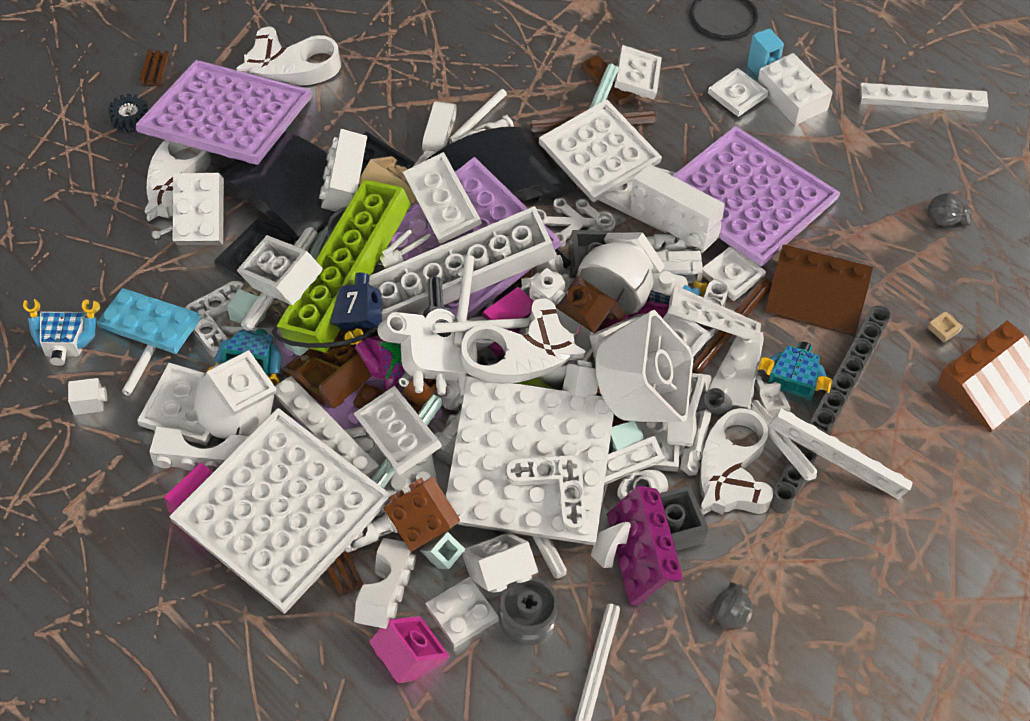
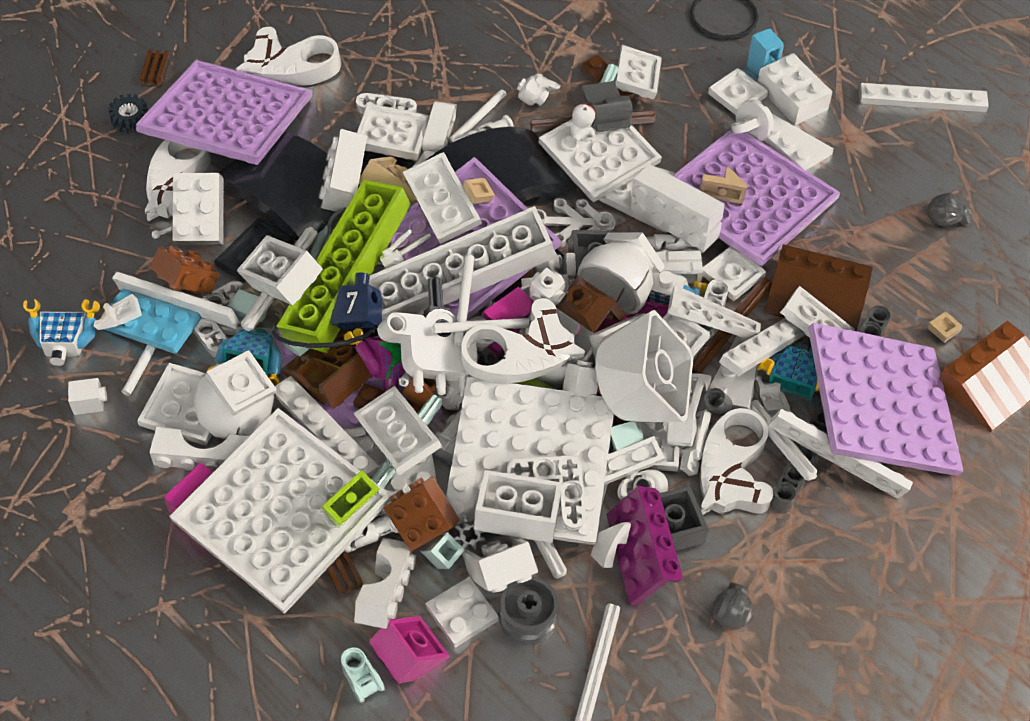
(119, 313): none -> white slope
(184, 270): none -> dark orange brick
(206, 309): none -> white tile
(350, 499): none -> lime brick
(363, 678): none -> light aqua piece
(393, 131): none -> white plate
(401, 103): none -> white beam
(462, 534): none -> dark grey gear
(478, 190): none -> tan plate
(518, 506): none -> white brick
(536, 89): none -> white head
(569, 265): none -> white tile
(583, 117): none -> white animal
(610, 109): none -> dark grey piece
(729, 188): none -> tan slope
(754, 120): none -> white tile
(761, 346): none -> white plate
(796, 144): none -> white wing
(805, 309): none -> white plate
(884, 400): none -> lavender plate

